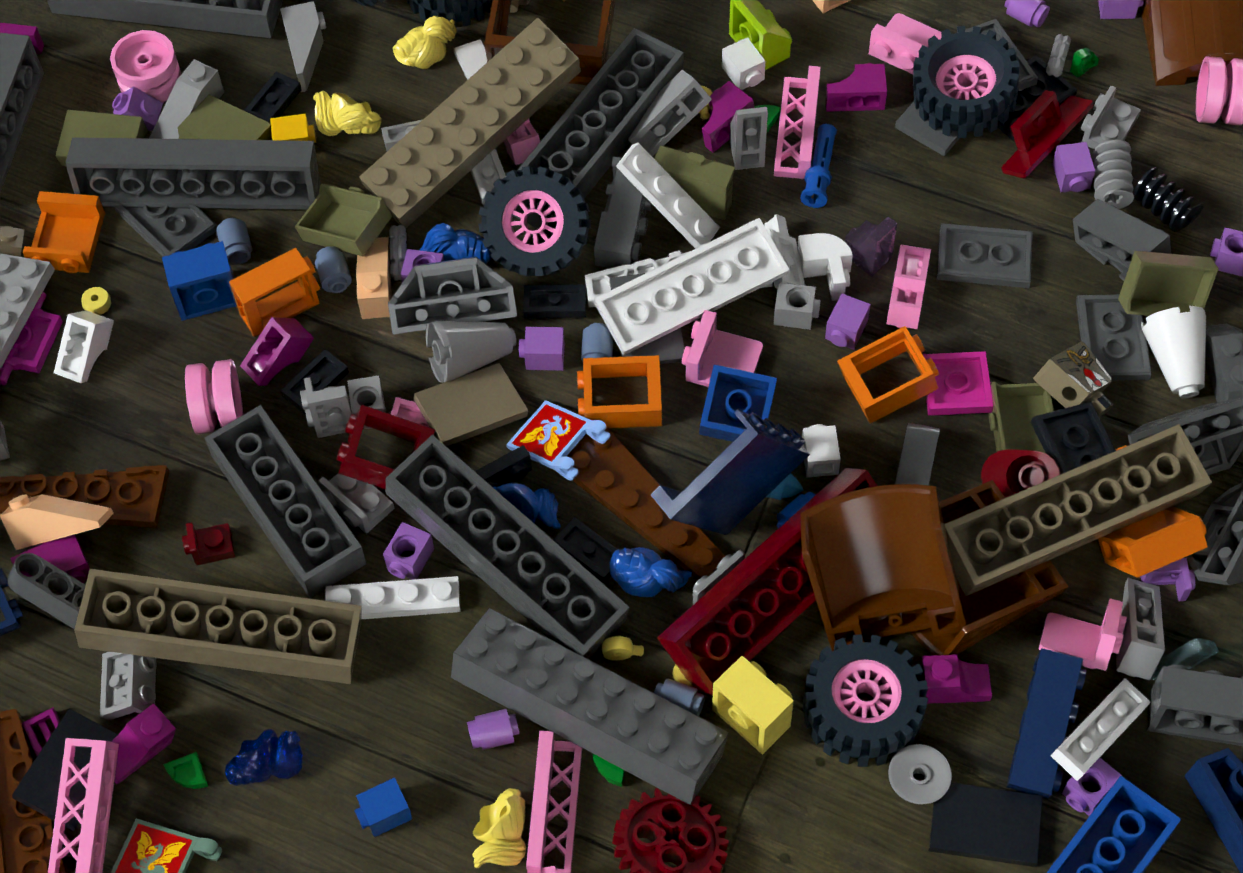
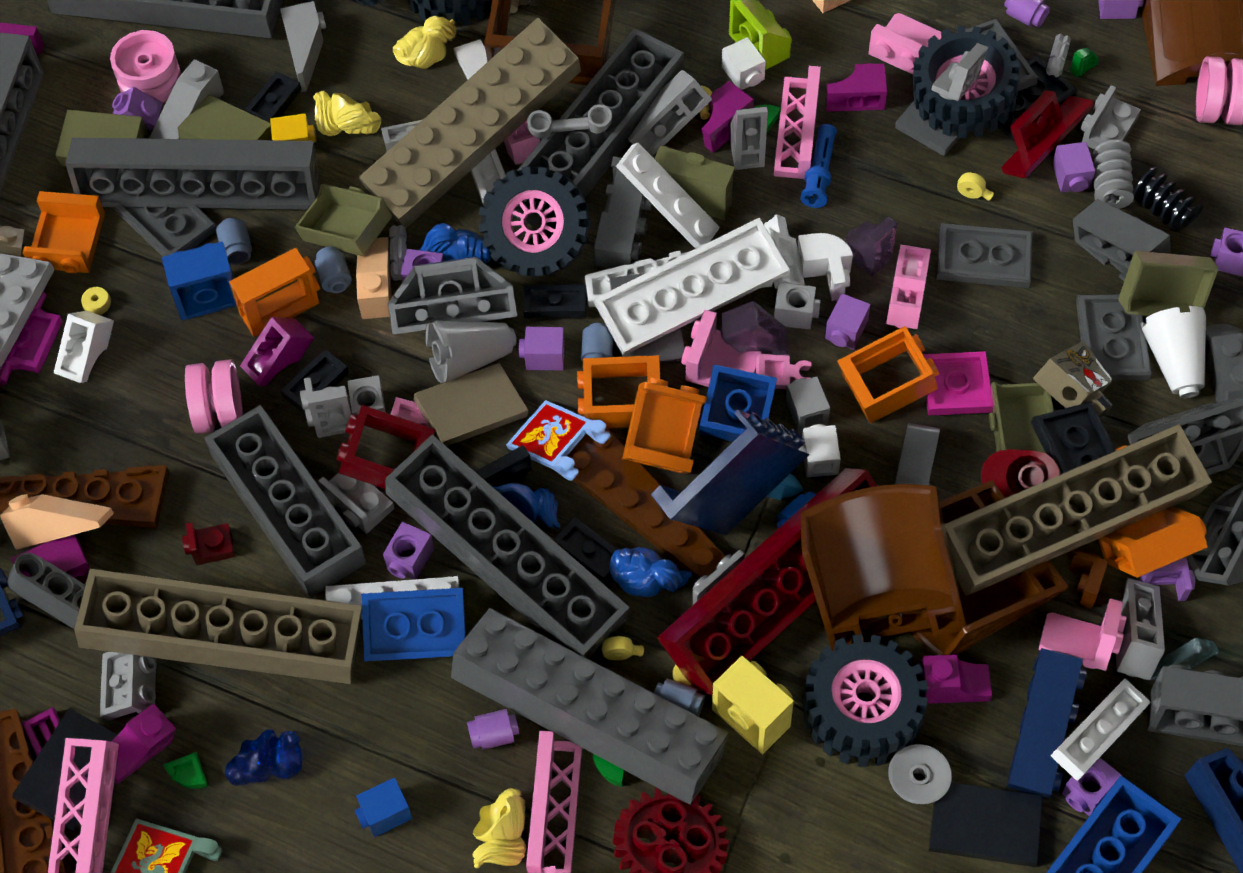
(412, 624): none -> blue plate
(541, 126): none -> light grey bar
(663, 426): none -> orange panel
(753, 329): none -> clear purple arch
(780, 368): none -> bright pink plate
(807, 403): none -> light grey brick
(961, 76): none -> light grey bracket
(973, 186): none -> light yellow piece
(1092, 571): none -> reddish brown bracket

